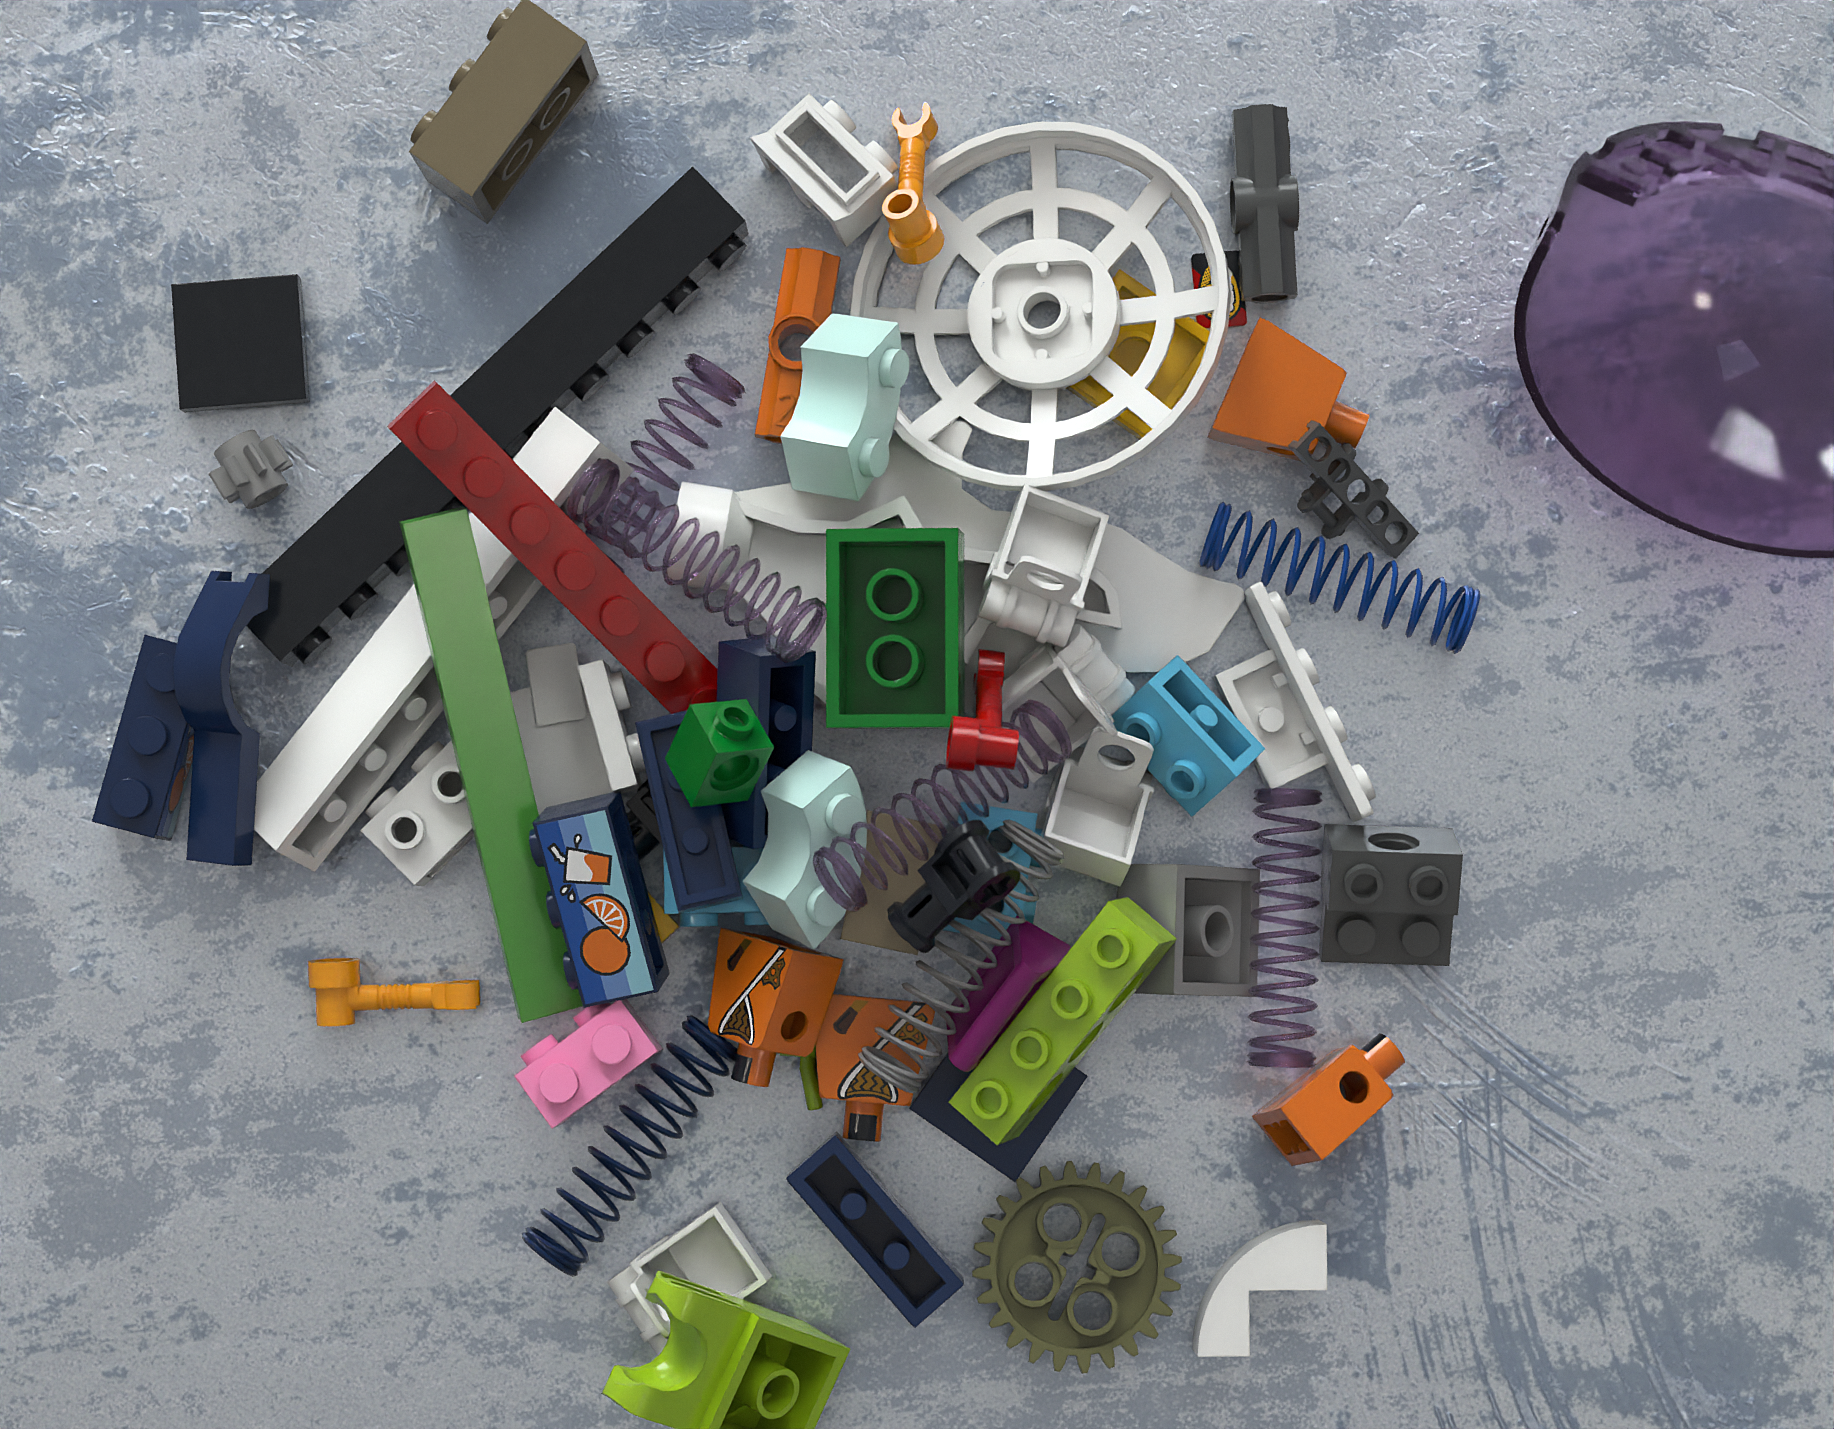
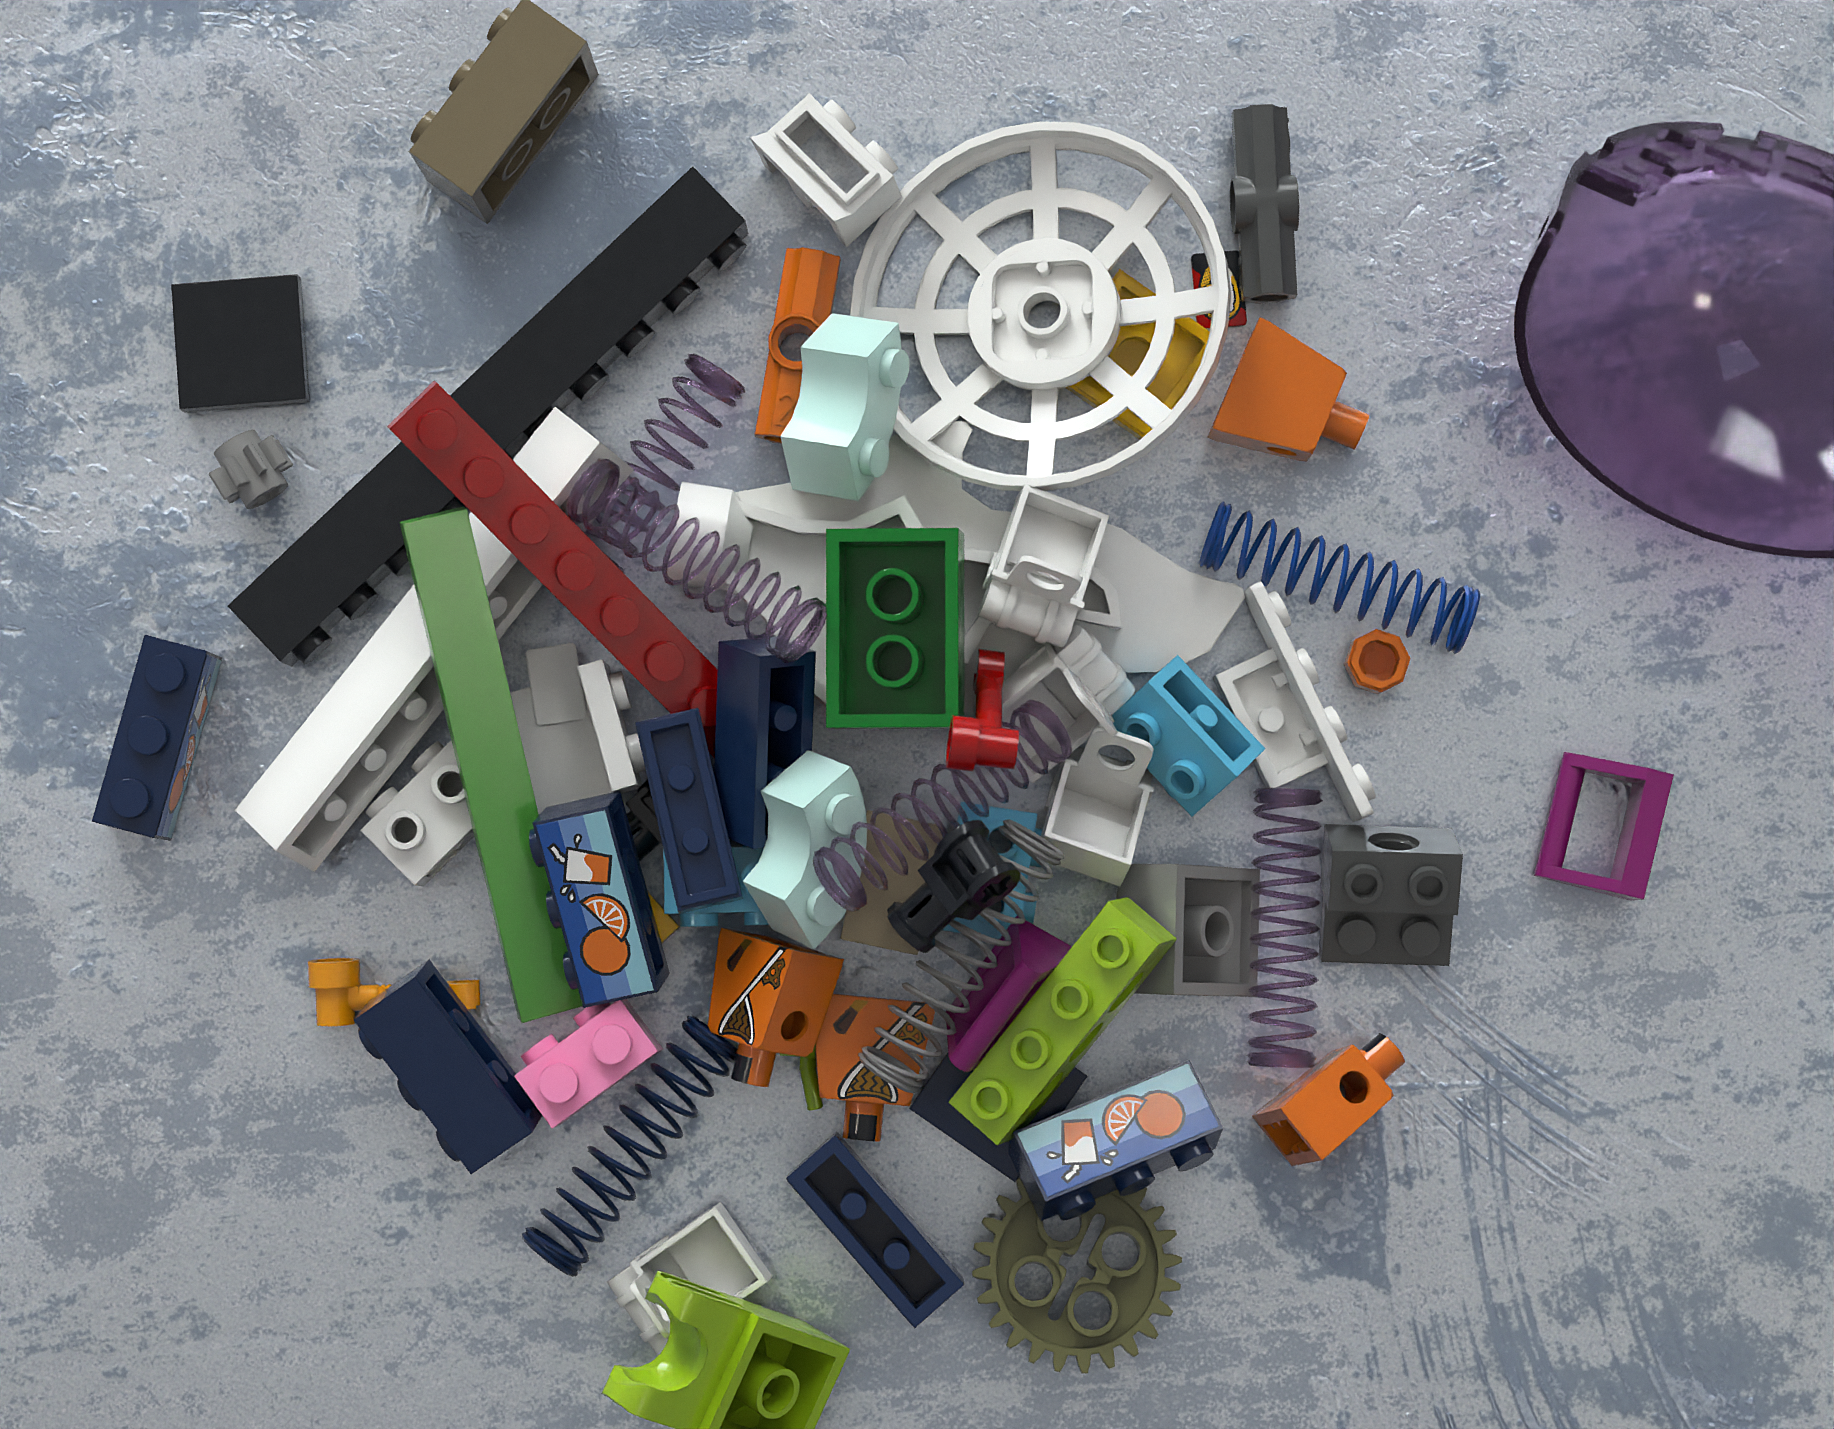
(223, 743): dark blue piece -> none
(447, 1067): none -> dark blue brick
(719, 752): green brick -> none
(912, 228): light orange brick -> none
(1116, 1142): none -> brick
(1273, 1261): white brick -> none
(1325, 473): dark grey piece -> none
(1377, 661): none -> orange tile
(1638, 833): none -> magenta tile

